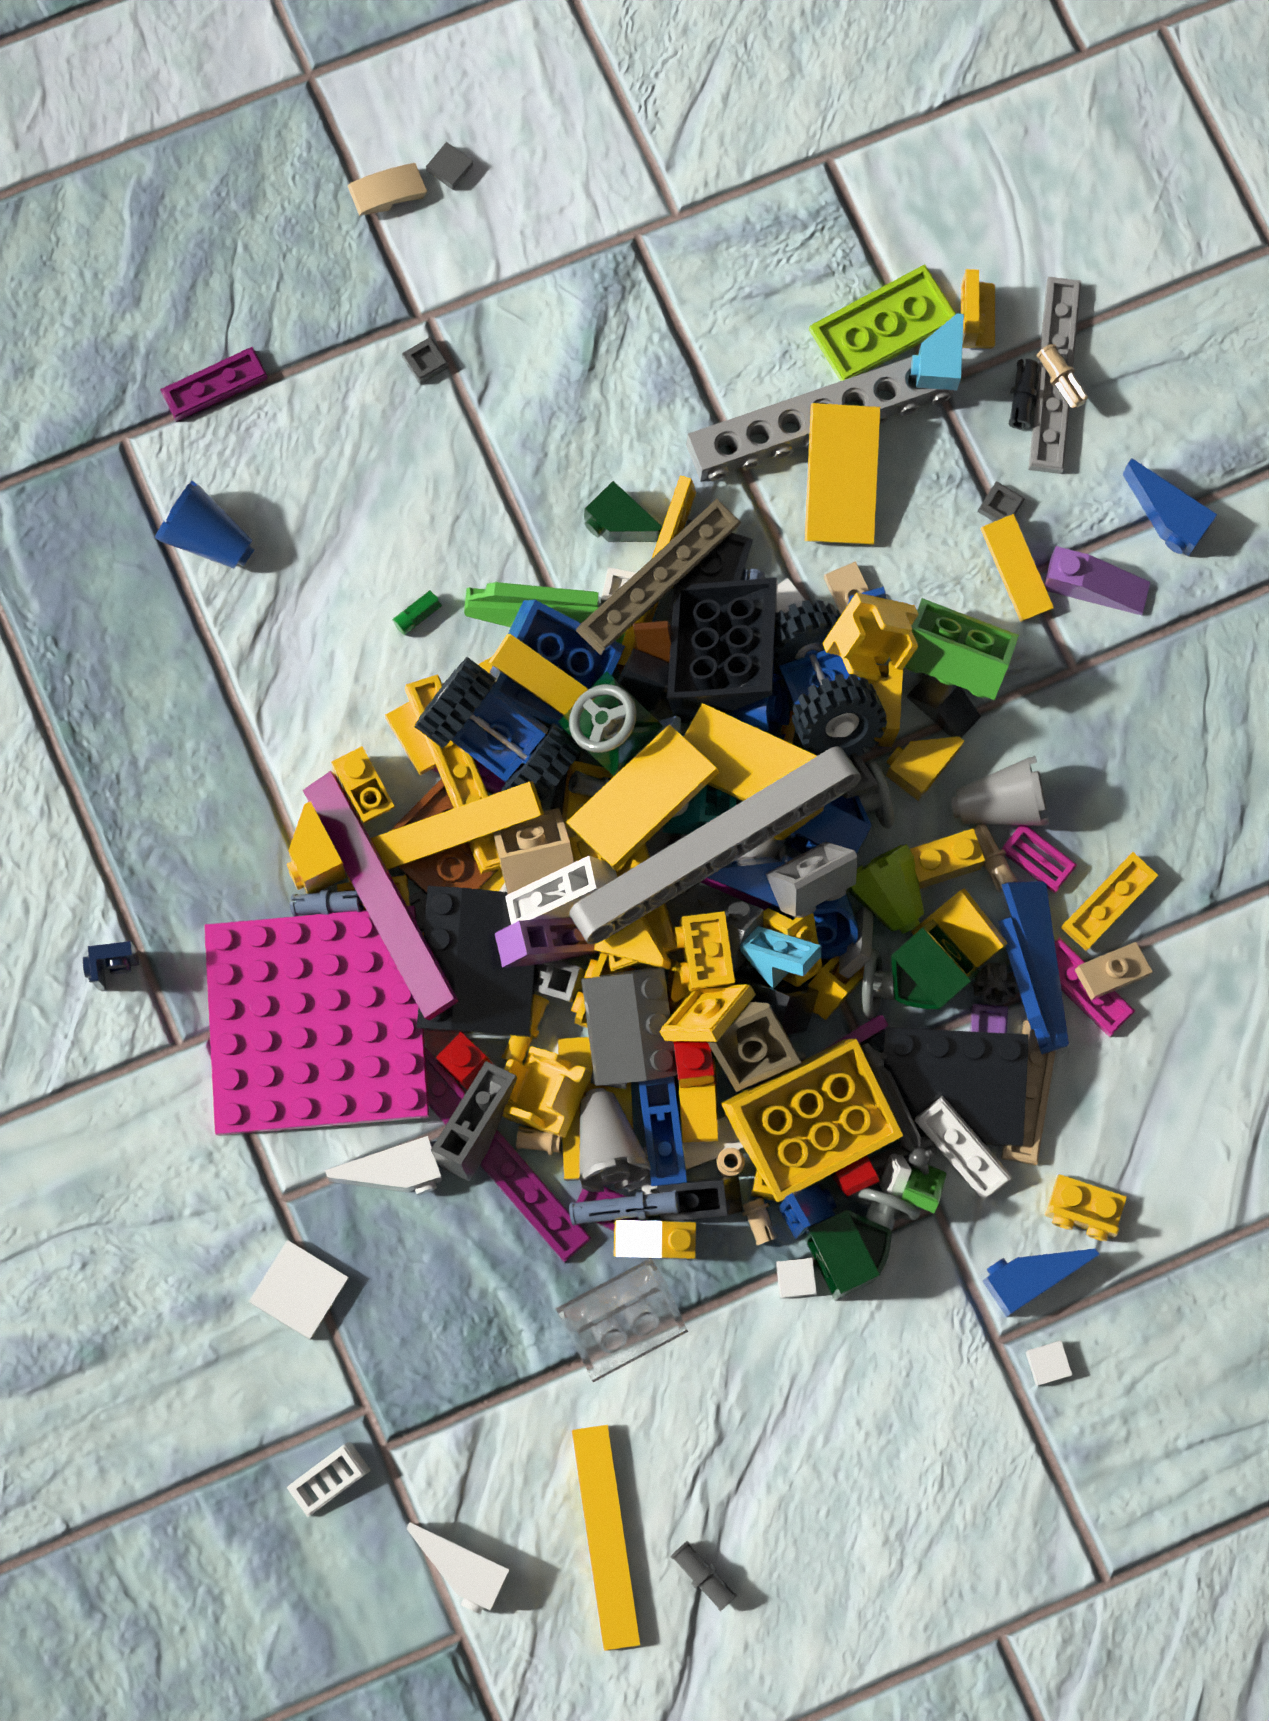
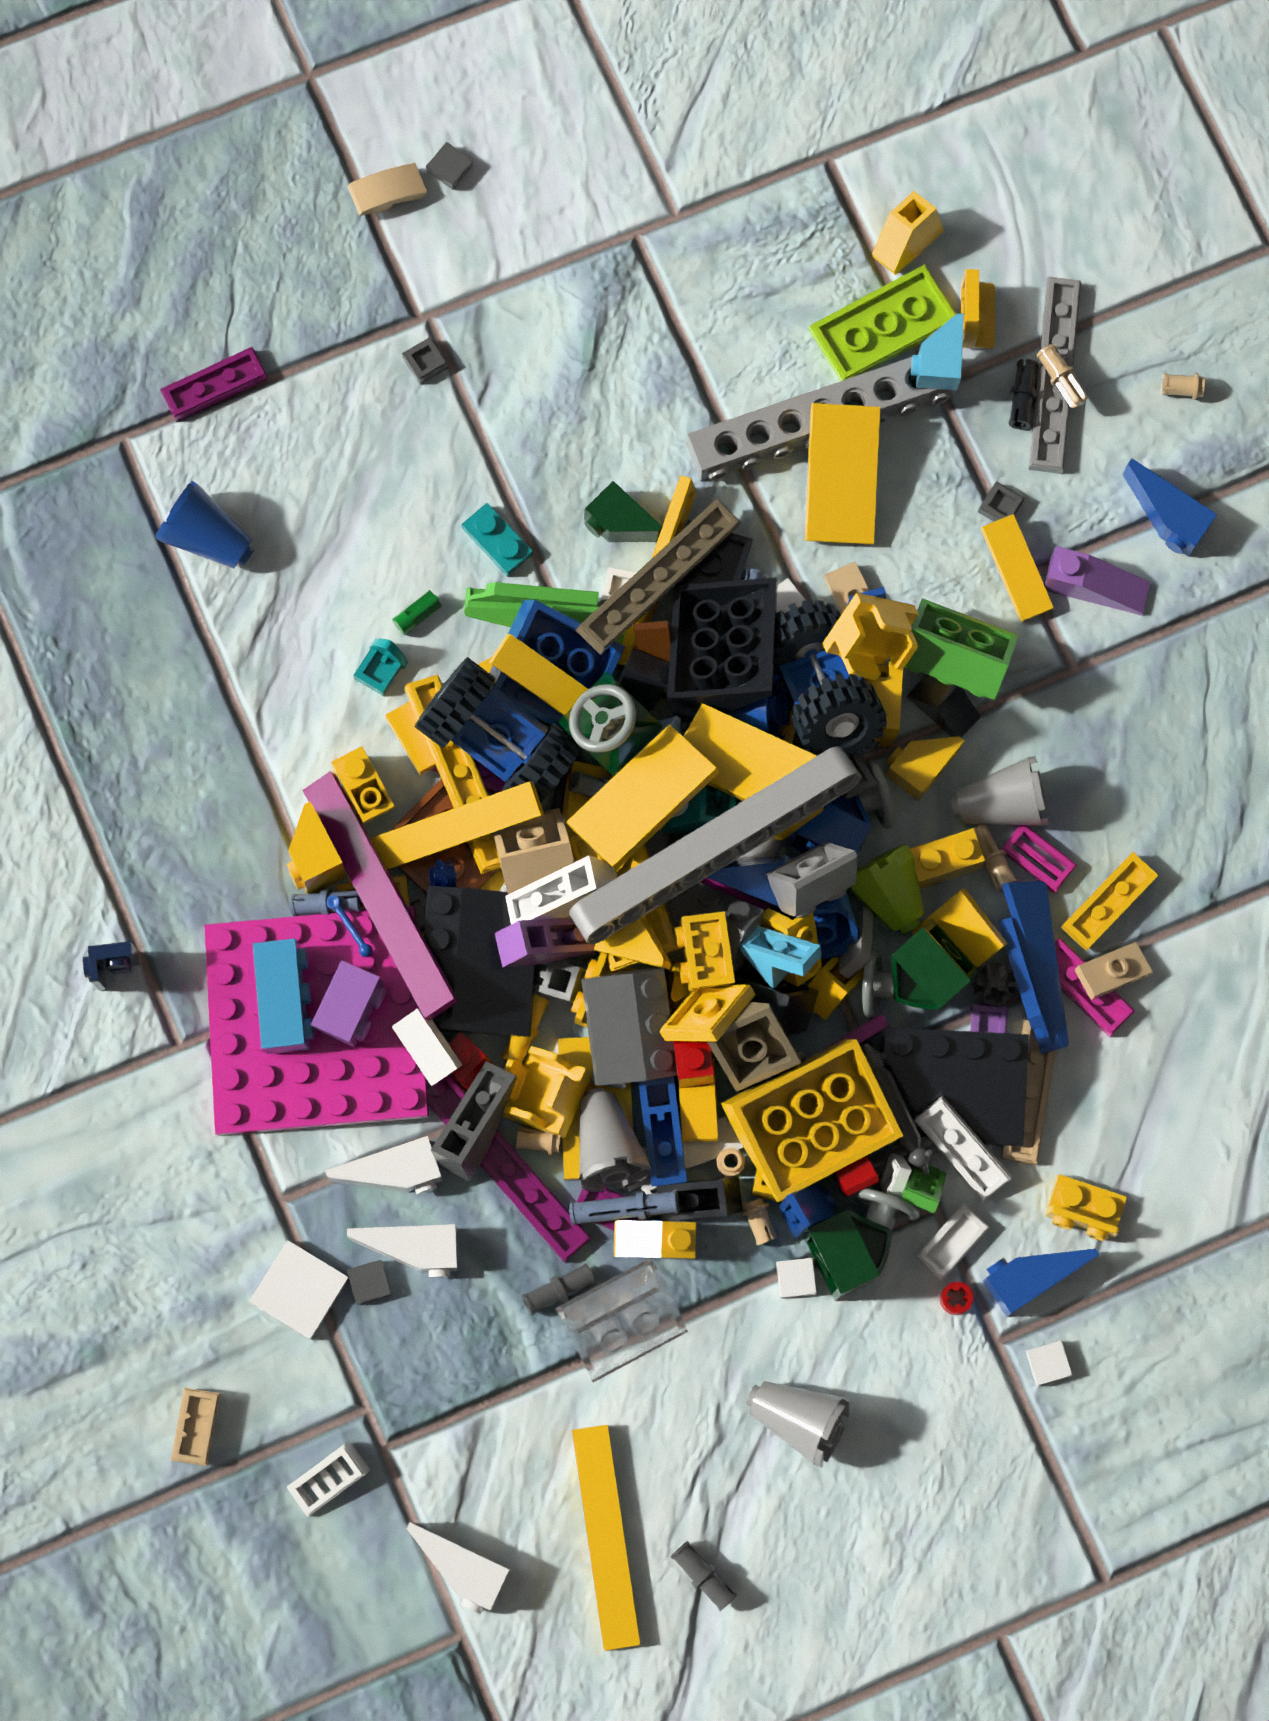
(195, 1427): none -> tan plate
(282, 996): none -> dark azure brick
(335, 902): none -> blue hinge
(349, 1004): none -> medium lavender brick
(369, 1282): none -> dark grey tile
(380, 665): none -> teal tile
(422, 1248): none -> white slope
(427, 1046): none -> white tile
(442, 874): none -> clear blue plate
(497, 539): none -> teal plate
(558, 1289): none -> dark grey pin
(801, 1418): none -> light grey cone
(907, 232): none -> yellow slope
(952, 1242): none -> white tile
(954, 1287): none -> red bush
(1183, 385): none -> tan pin

